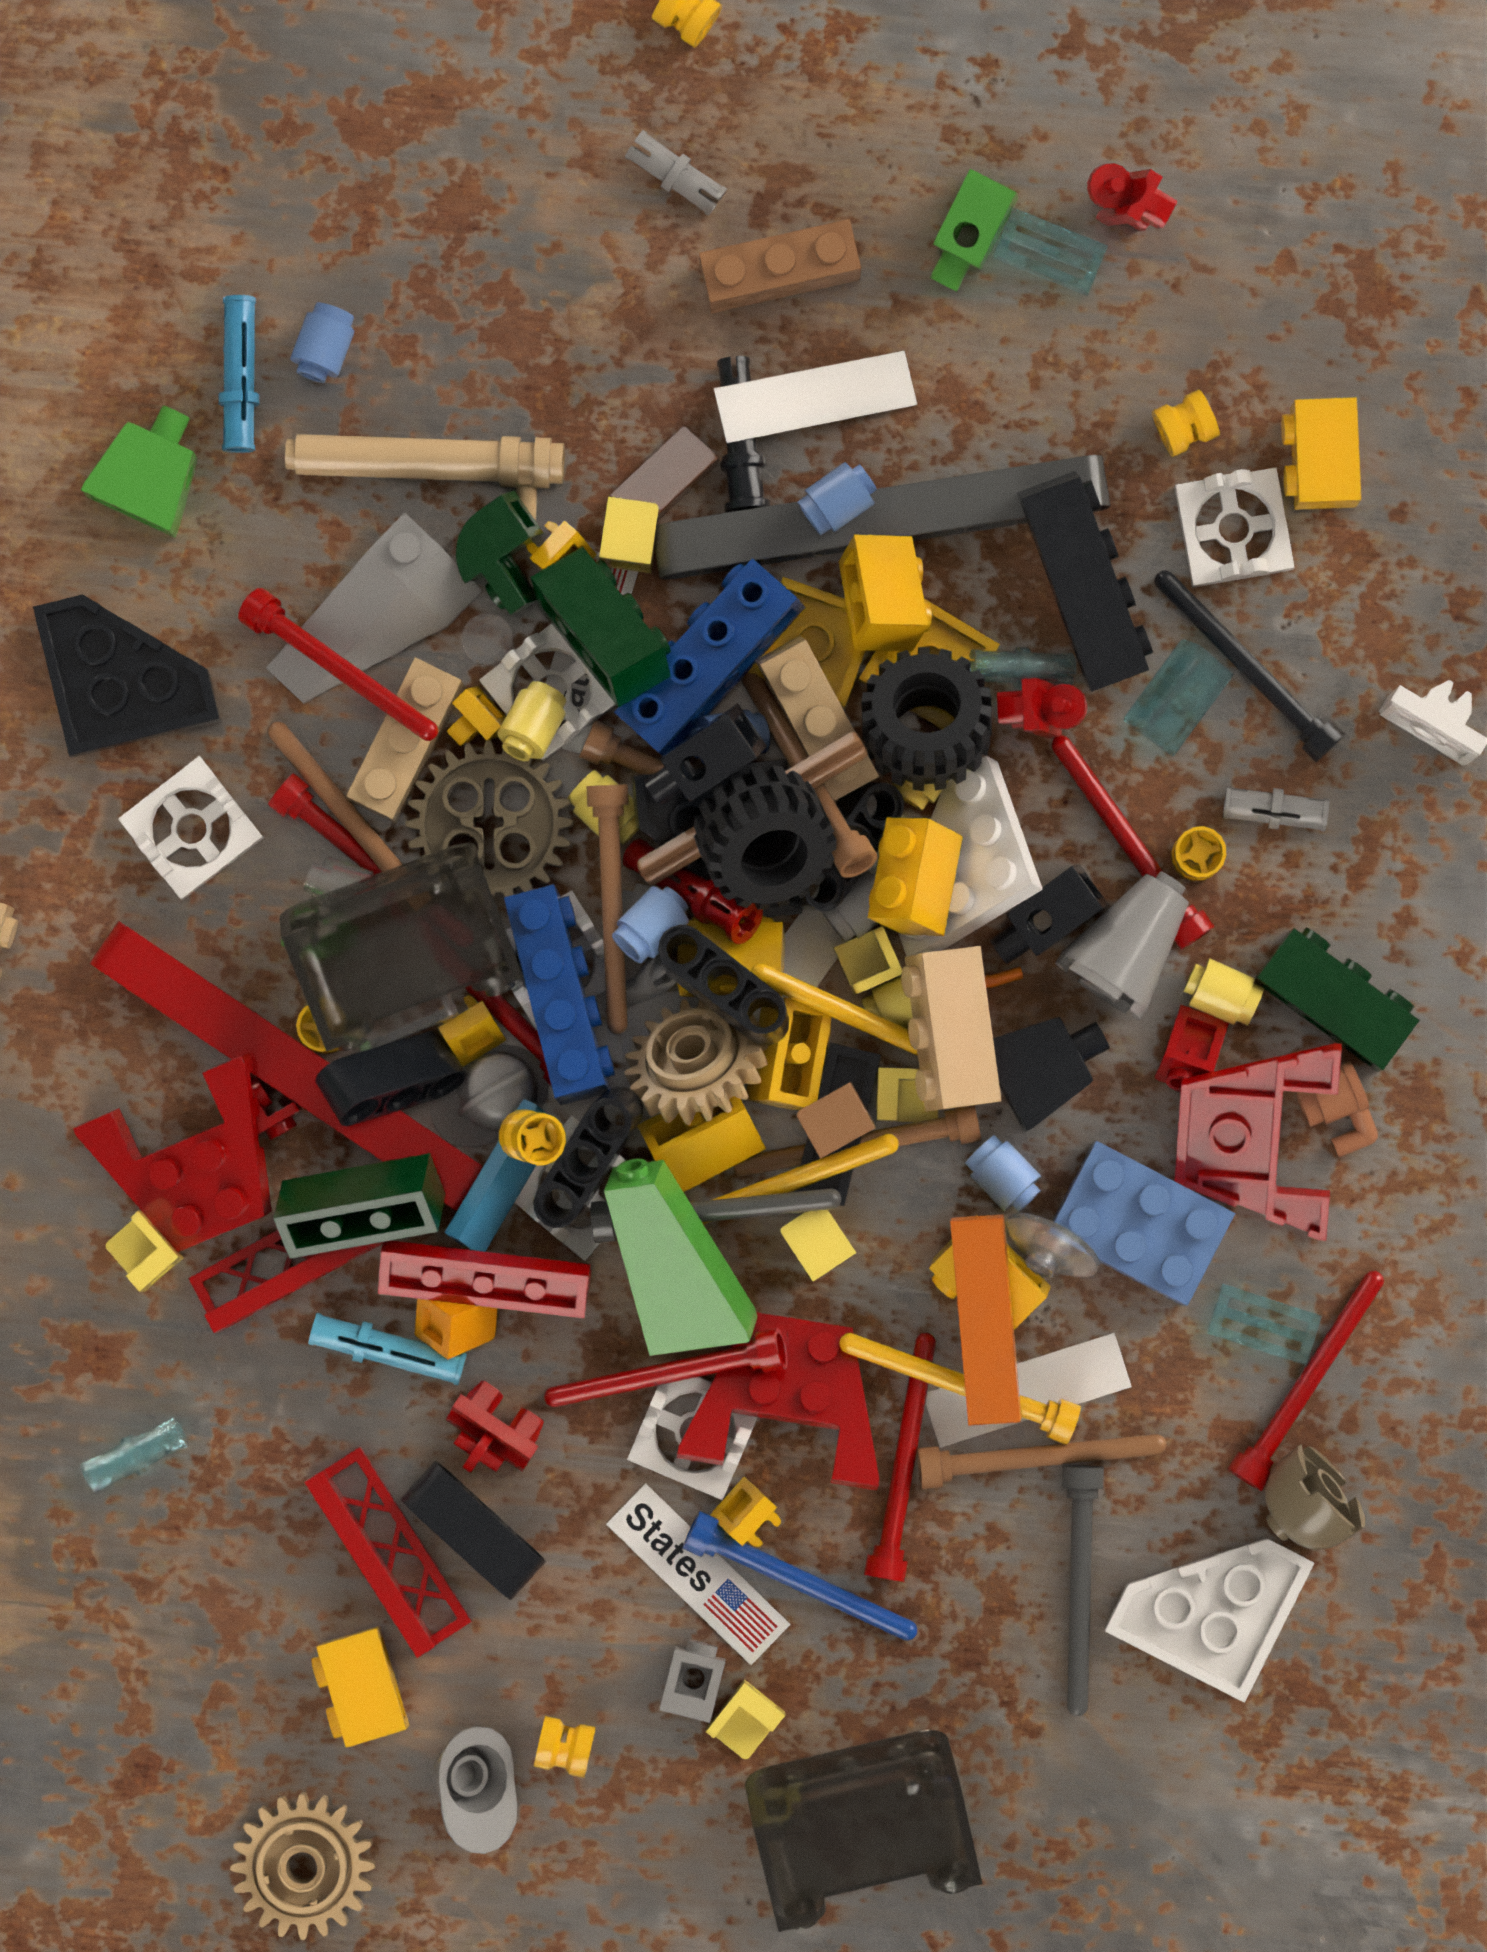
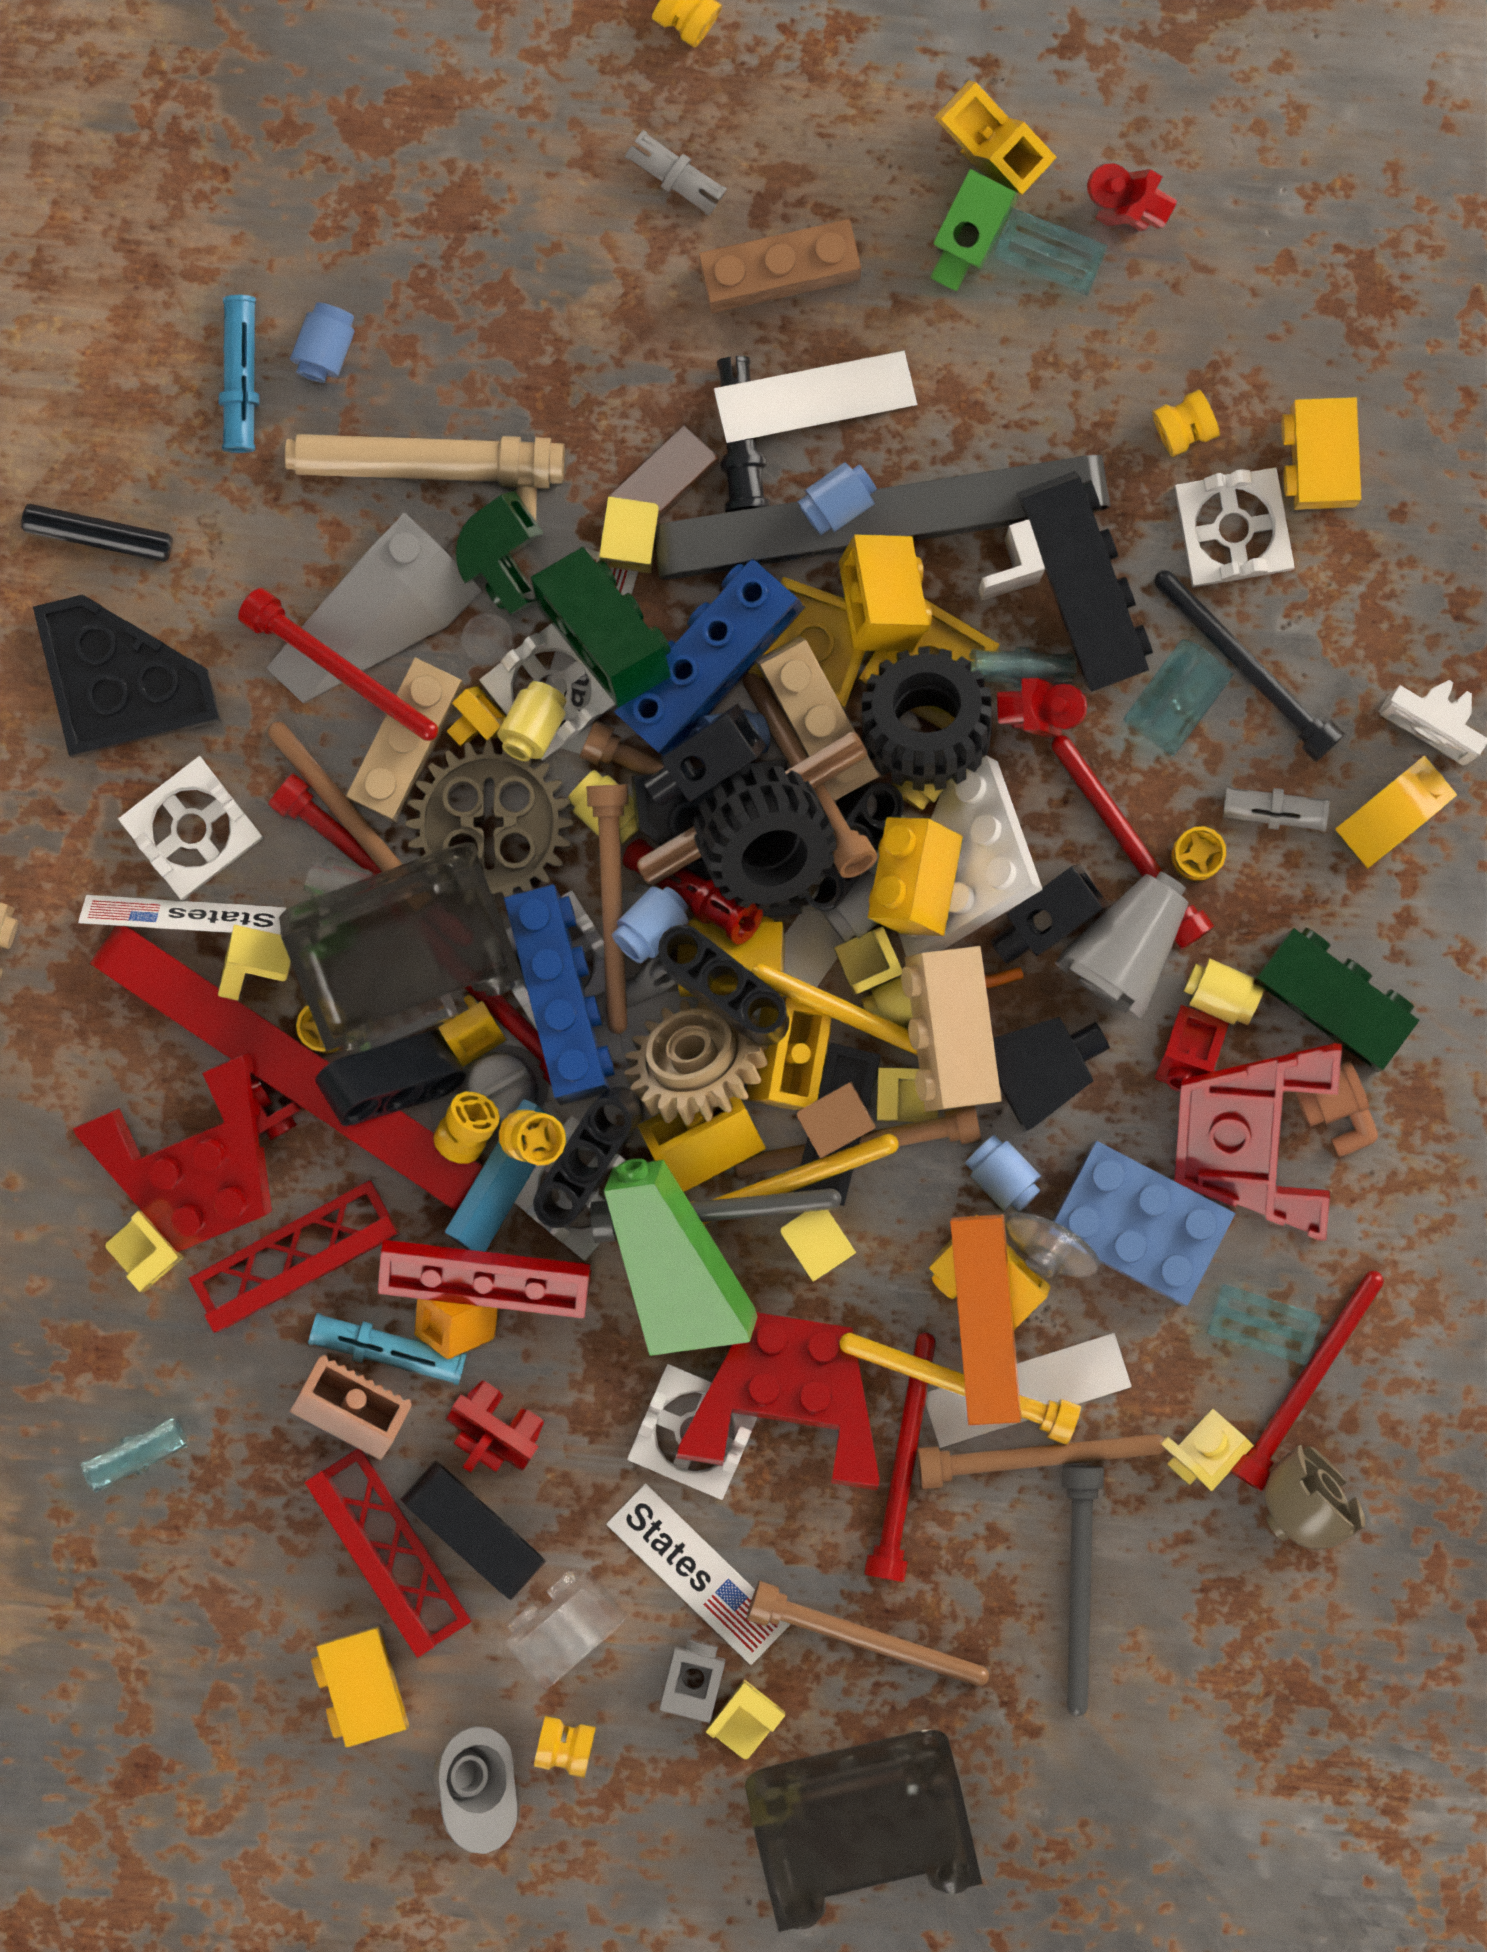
(96, 532): none -> black axle
(146, 473): bright green torso -> none
(178, 914): none -> white sticker
(255, 954): none -> light yellow panel
(298, 1899): tan gear -> none
(351, 1407): none -> nougat brick
(359, 1206): dark green brick -> none
(466, 1127): none -> yellow wheel
(560, 543): yellow tile -> none
(565, 1628): none -> clear brick
(709, 1538): blue piece -> none
(745, 1512): yellow tile -> none
(763, 1352): red piece -> none
(771, 1606): none -> medium nougat piece
(992, 141): none -> yellow brick
(1025, 561): none -> white panel
(1208, 1451): none -> light yellow bracket
(1214, 1613): white plate -> none
(1396, 812): none -> yellow brick

